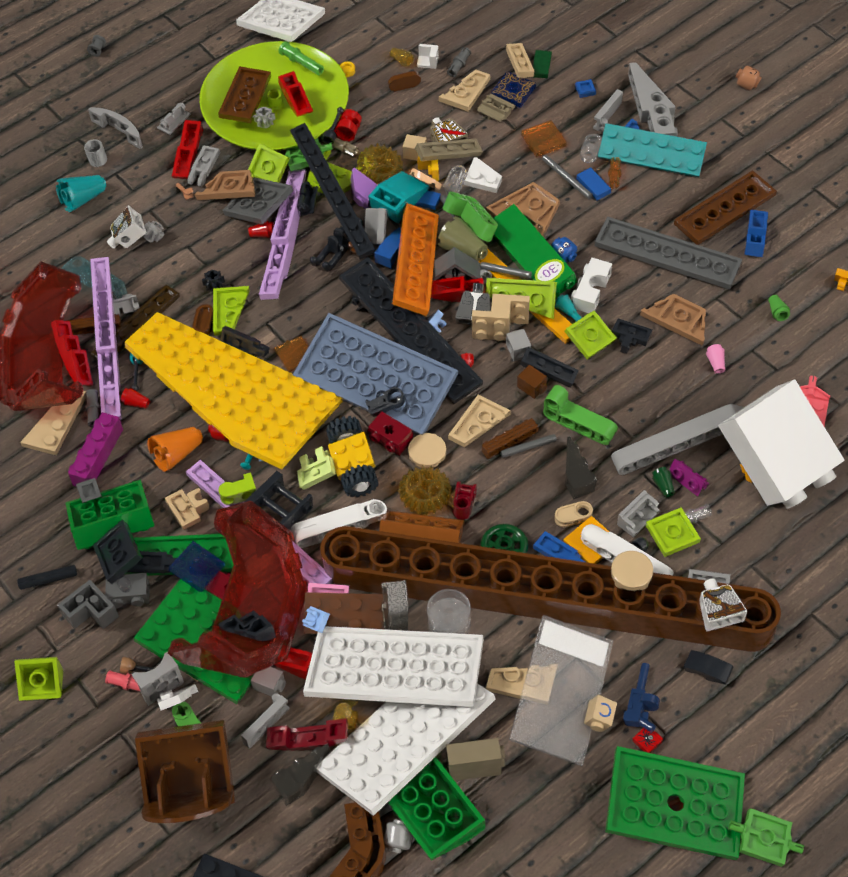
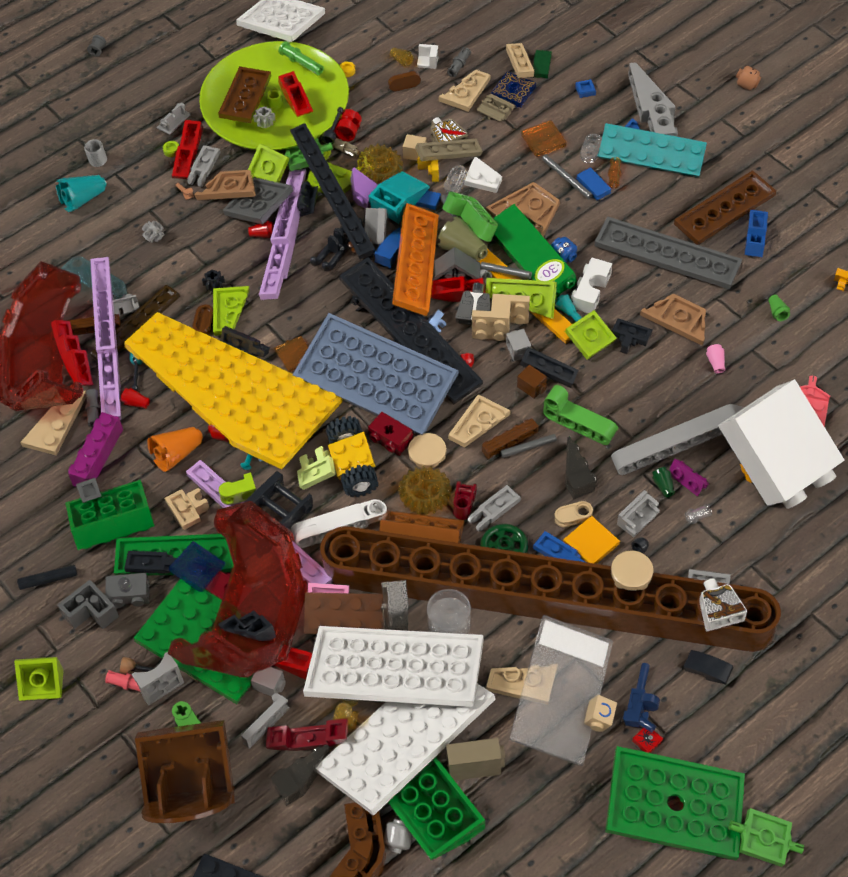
(104, 117): light grey slope -> none
(117, 552): black plate -> none
(126, 228): white torso -> none
(169, 698): white wing -> none
(170, 148): none -> lime tile
(316, 619): light blue tile -> none
(384, 404): black piece -> none
(426, 179): light nougat tile -> none
(495, 507): none -> light grey hinge
(608, 110): light grey hinge -> none
(610, 545): white piece -> none
(673, 532): lime plate -> none

